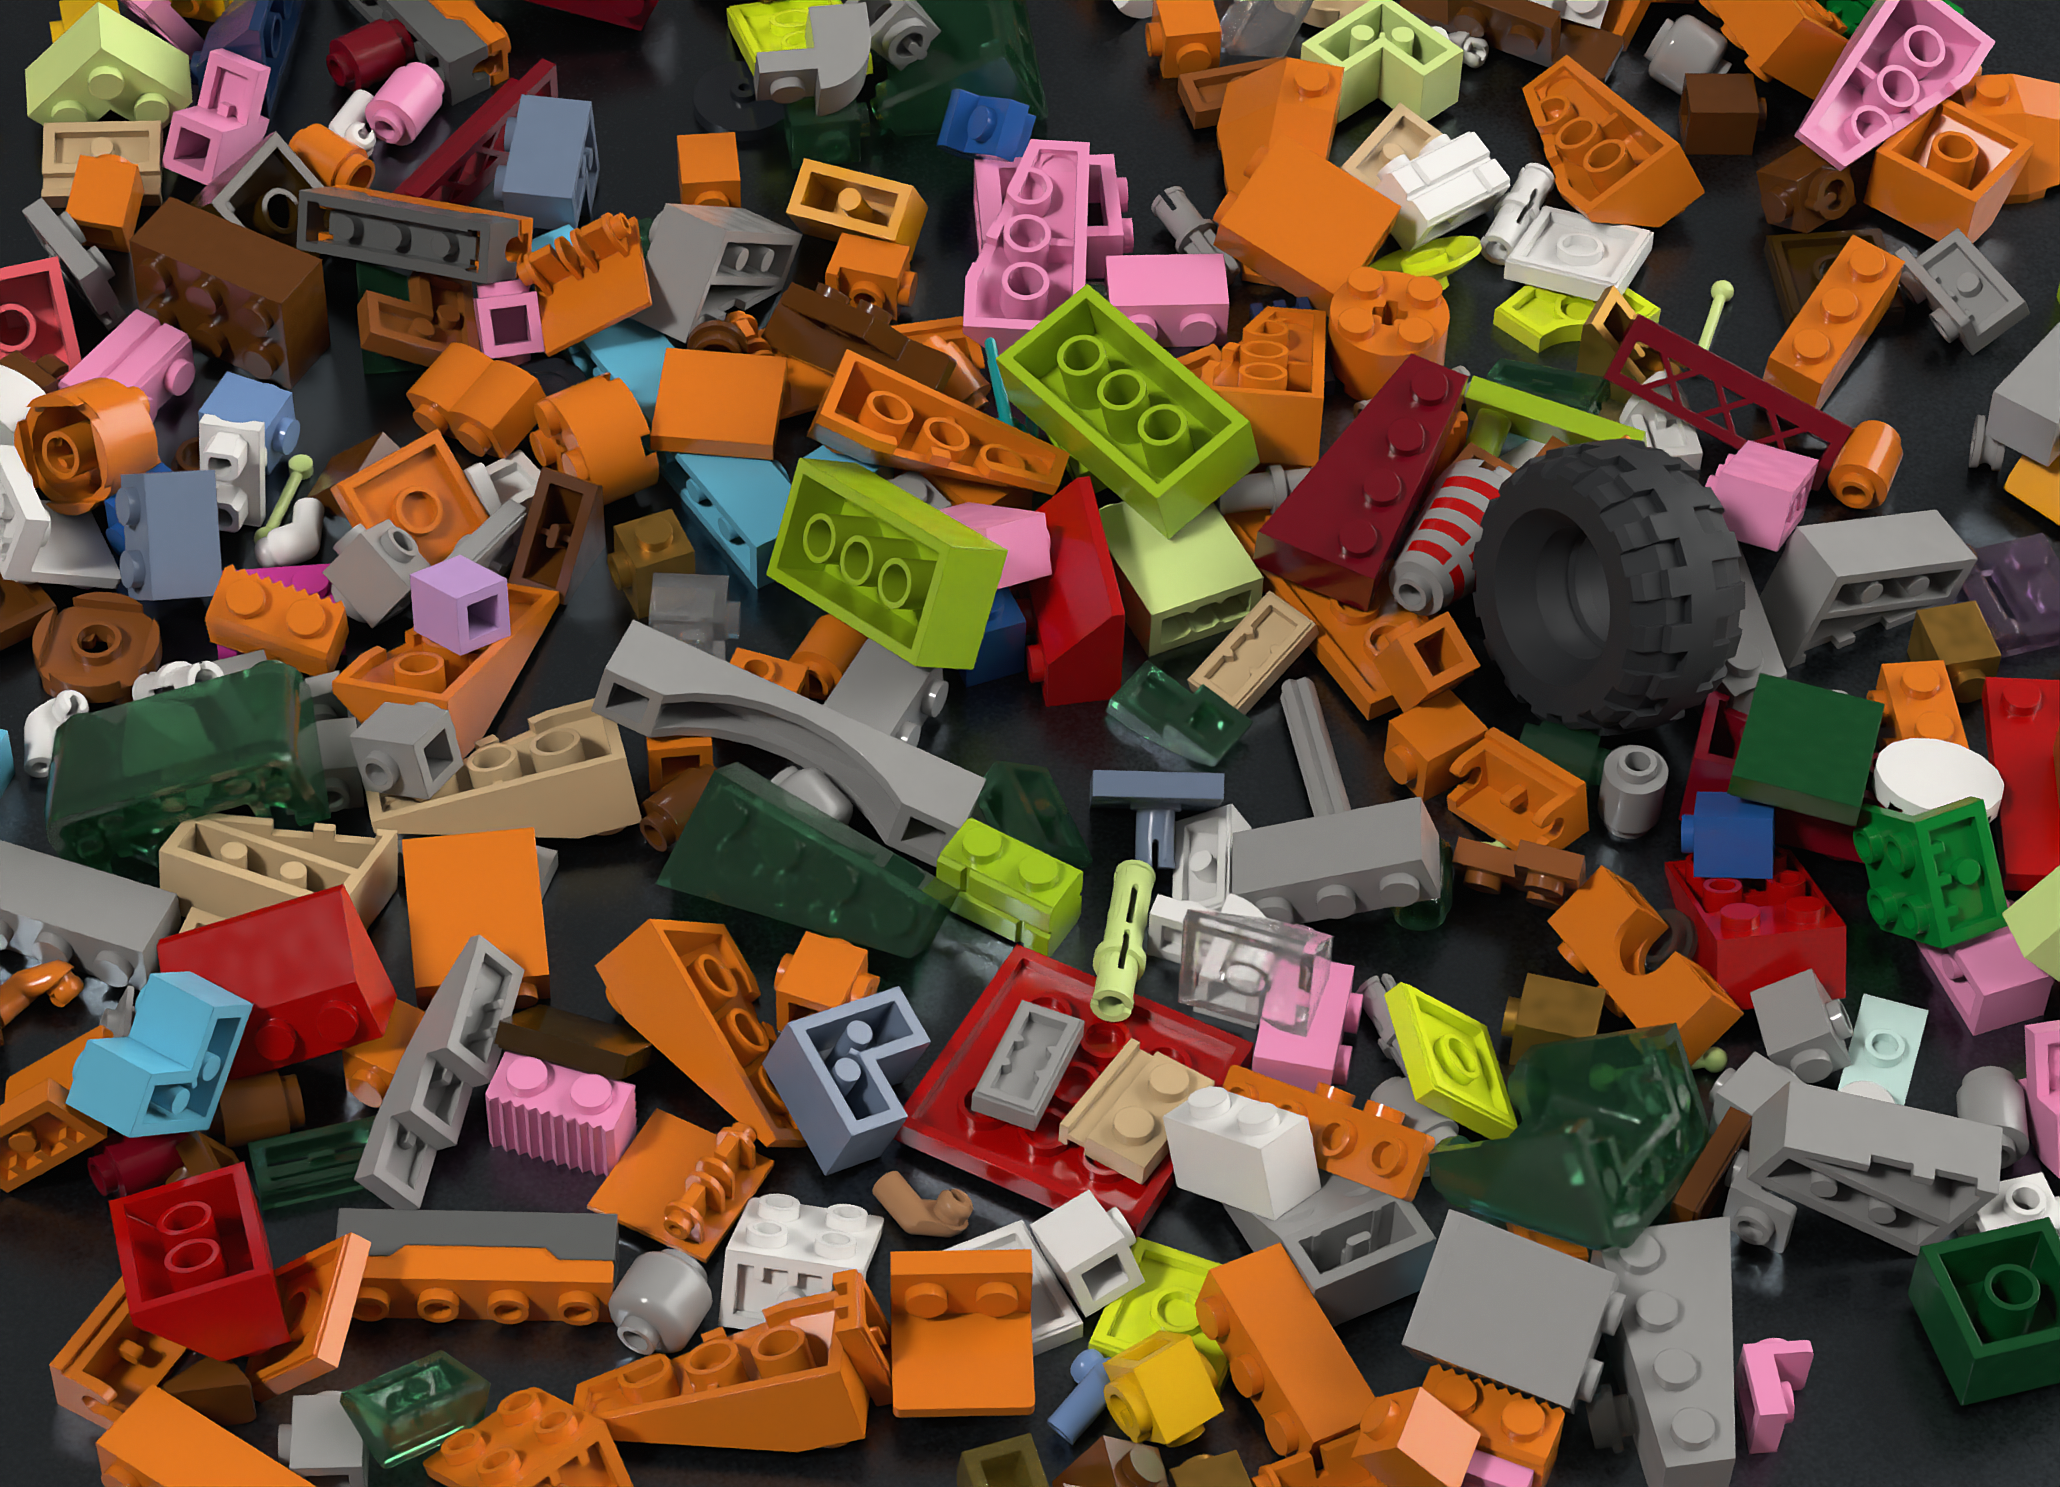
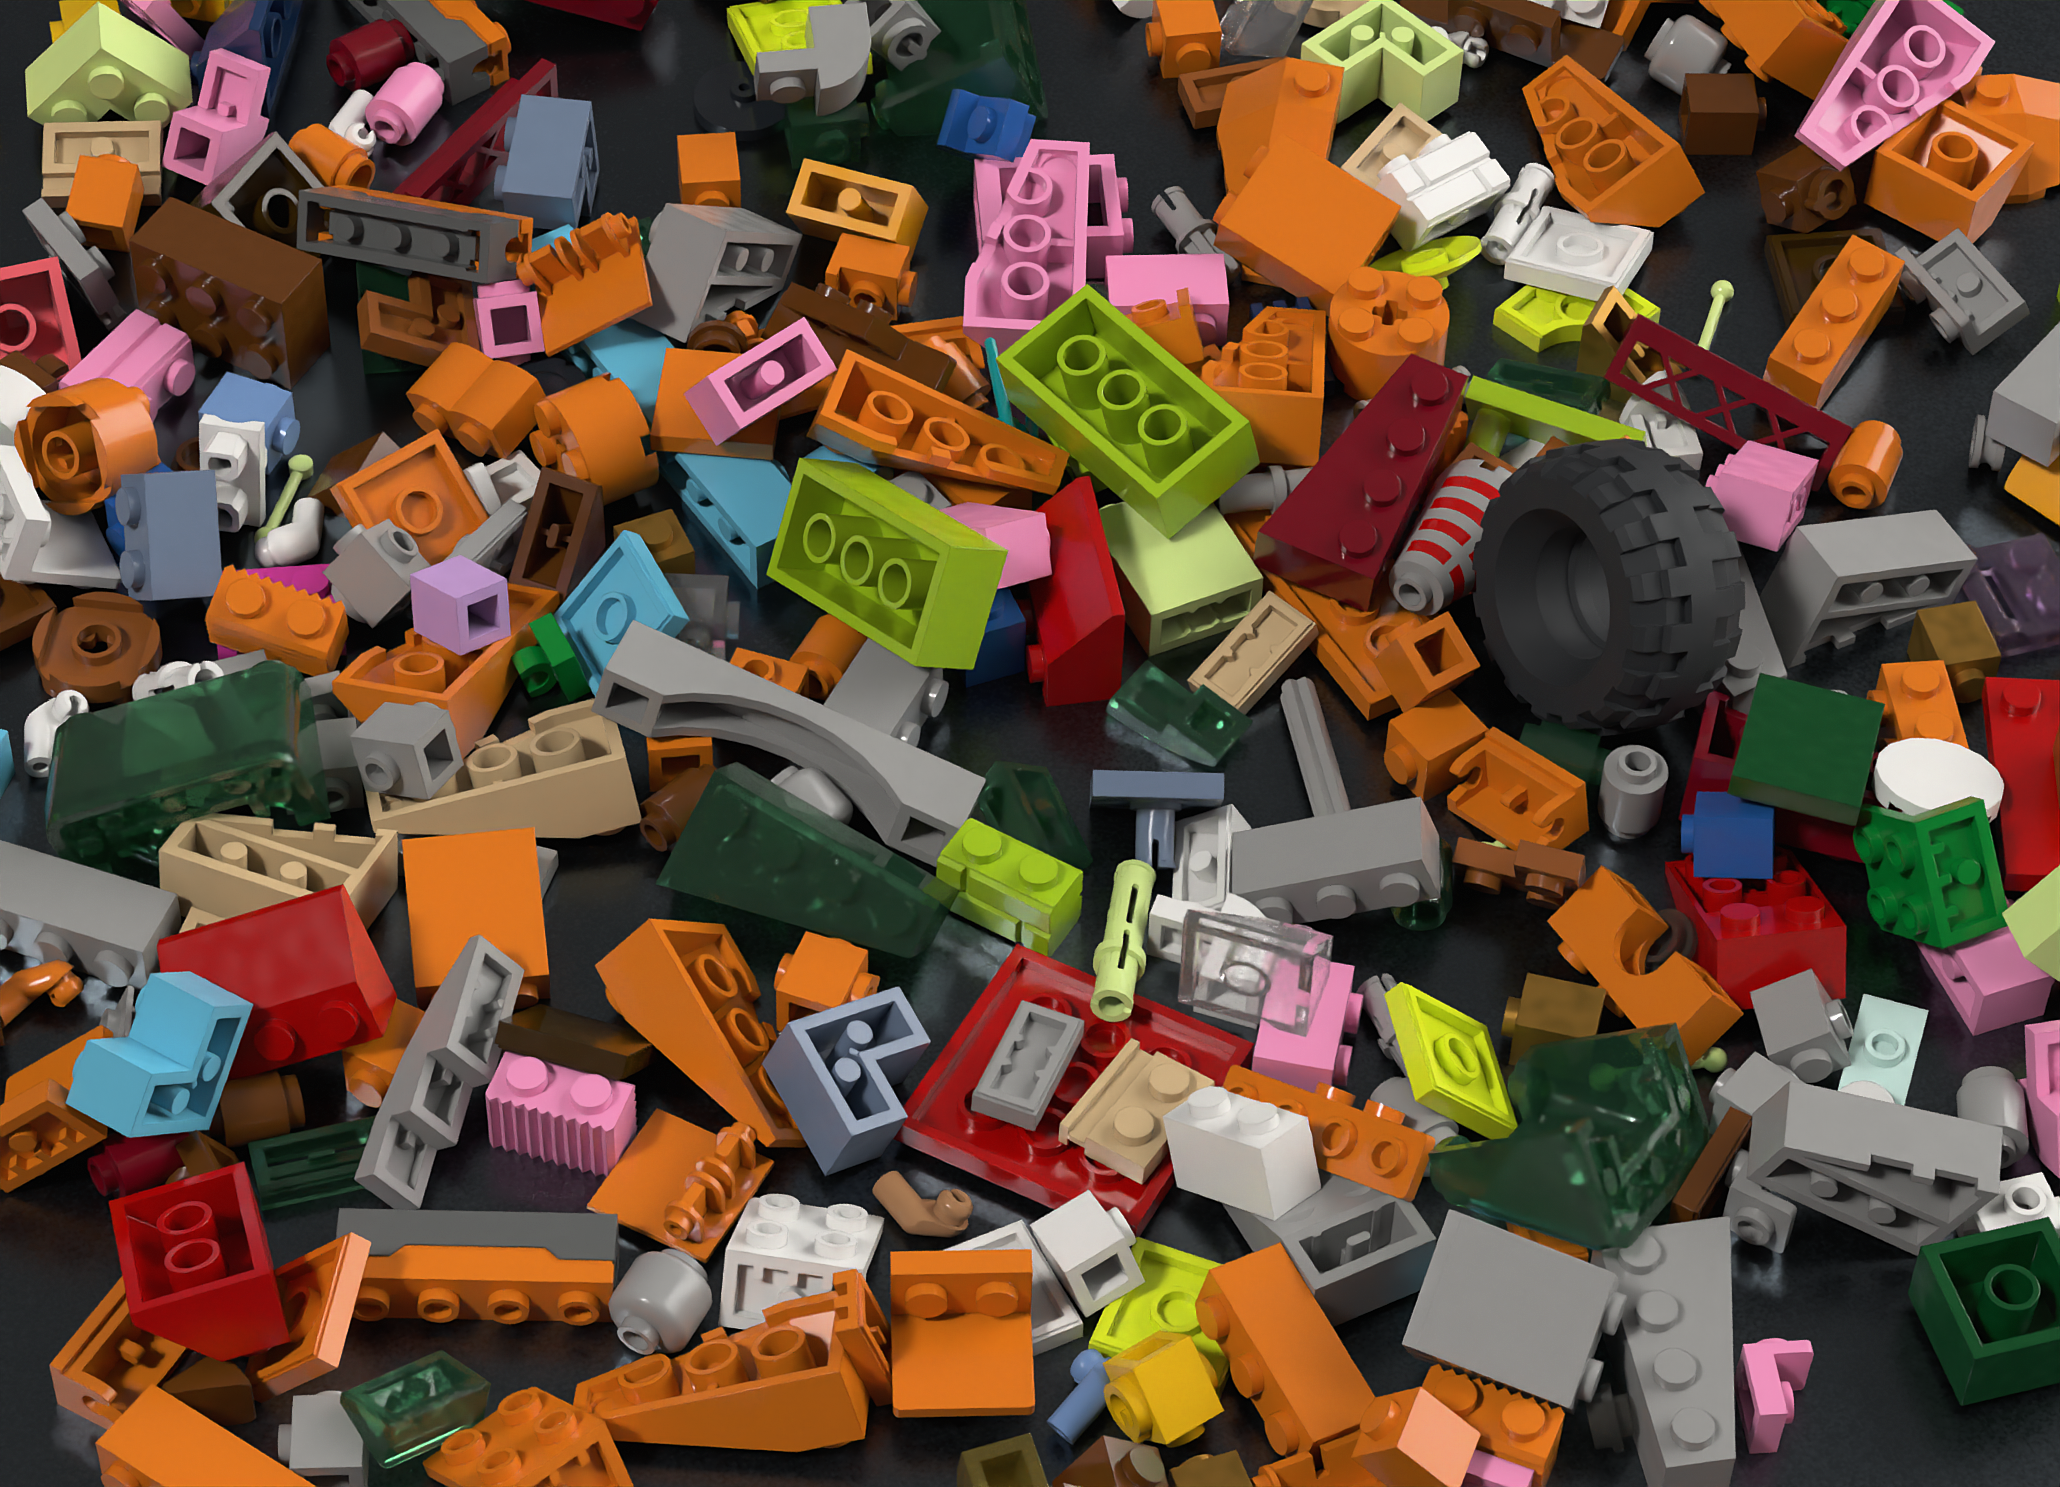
(550, 662): none -> green tile
(614, 593): none -> medium azure tile
(760, 381): none -> bright pink brick
(1171, 326): none -> orange brick

